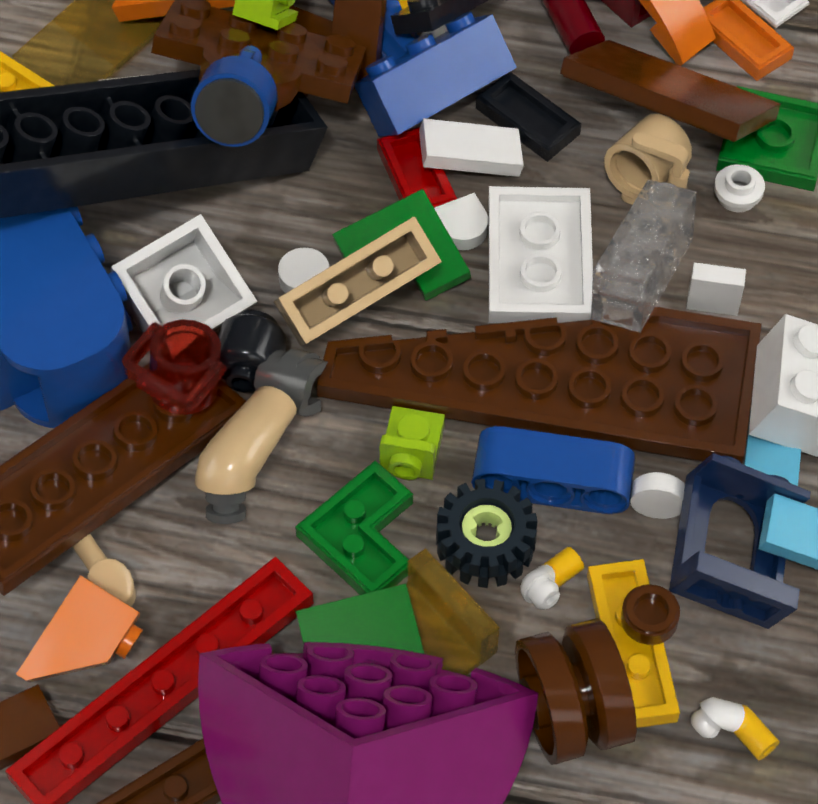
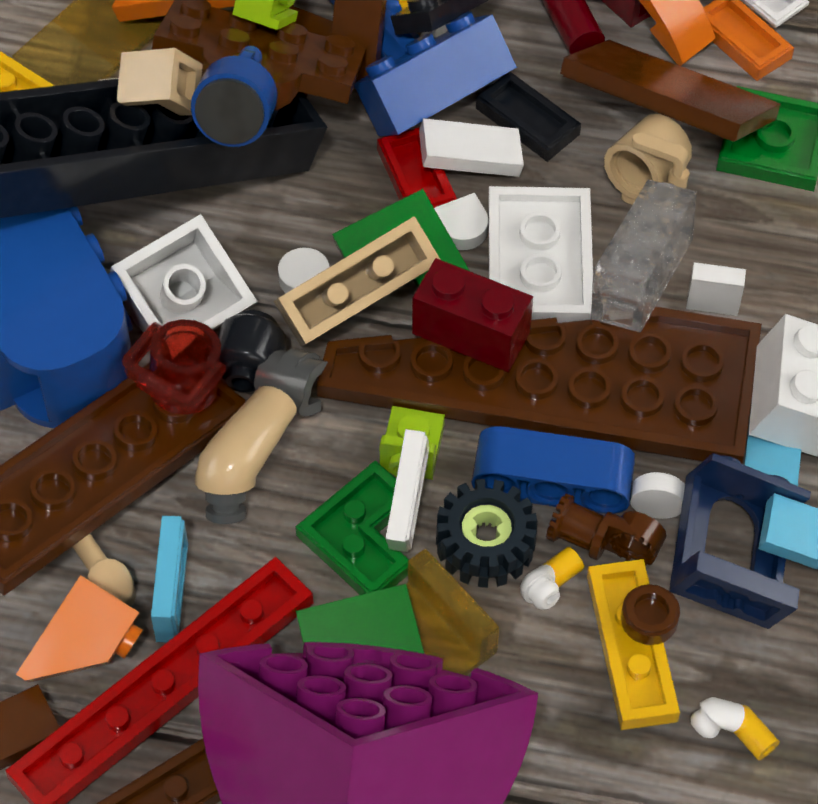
(158, 78): none -> tan panel
(169, 578): none -> medium azure tile
(407, 491): none -> white tile
(471, 314): none -> dark red brick
(578, 689): reddish brown wheel -> none
(628, 535): none -> reddish brown connector
(736, 197): white plate -> none

